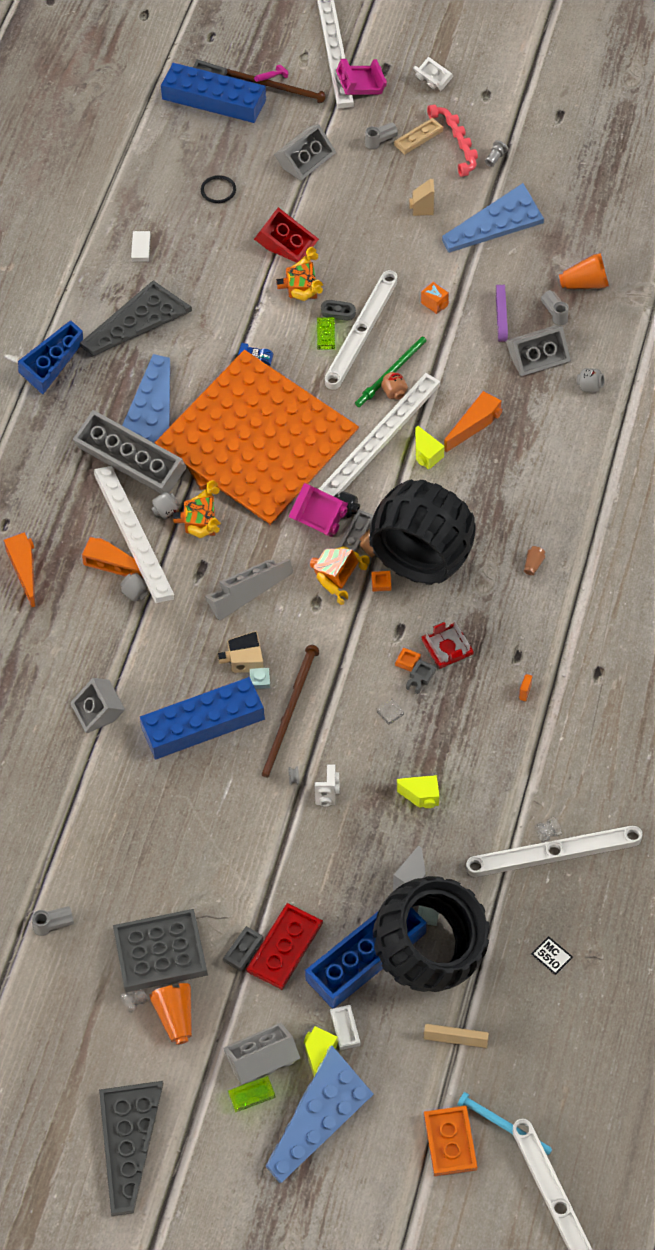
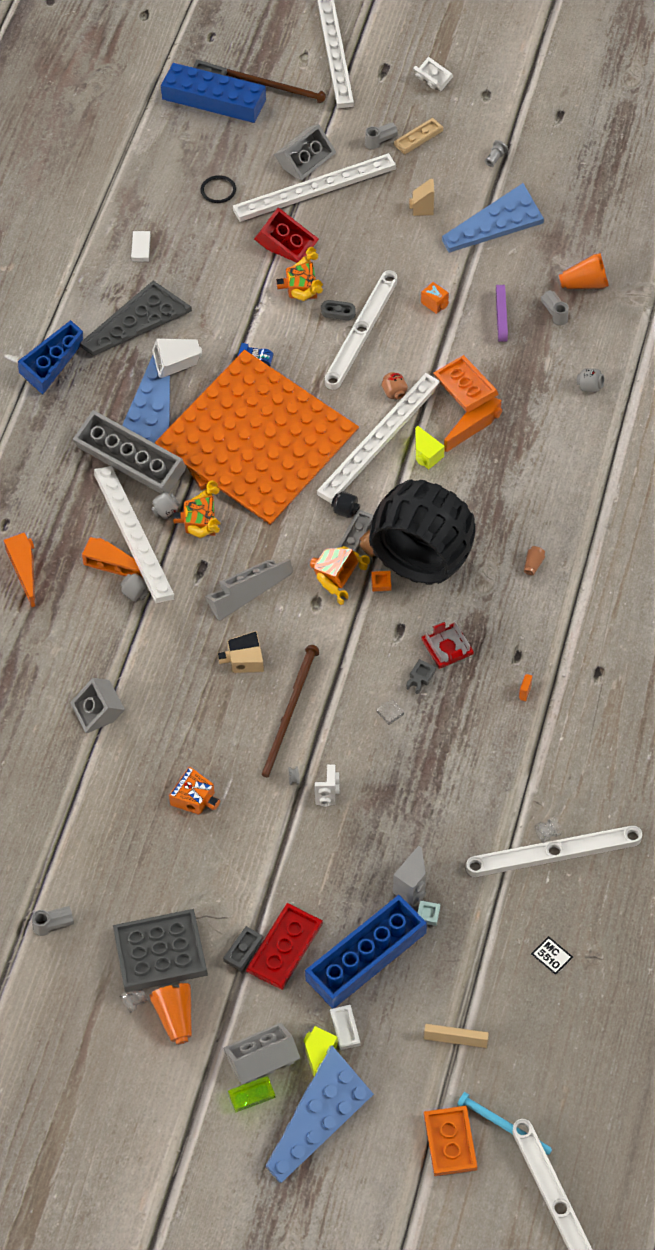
(127, 1132): dark grey wing -> none
(175, 355): none -> white slope
(193, 793): none -> orange torso
(202, 718): blue brick -> none
(260, 678): light aqua plate -> none
(279, 70): dark pink piece -> none
(314, 187): none -> white plate
(318, 510): dark pink panel -> none
(325, 333): clear neon green plate -> none
(361, 79): dark pink panel -> none
(369, 392): green bar -> none
(407, 659): orange tile -> none
(420, 790): neon yellow slope -> none
(458, 132): coral bar -> none
(462, 913): black tyre -> none
(465, 383): none -> orange plate
(539, 350): light grey slope -> none

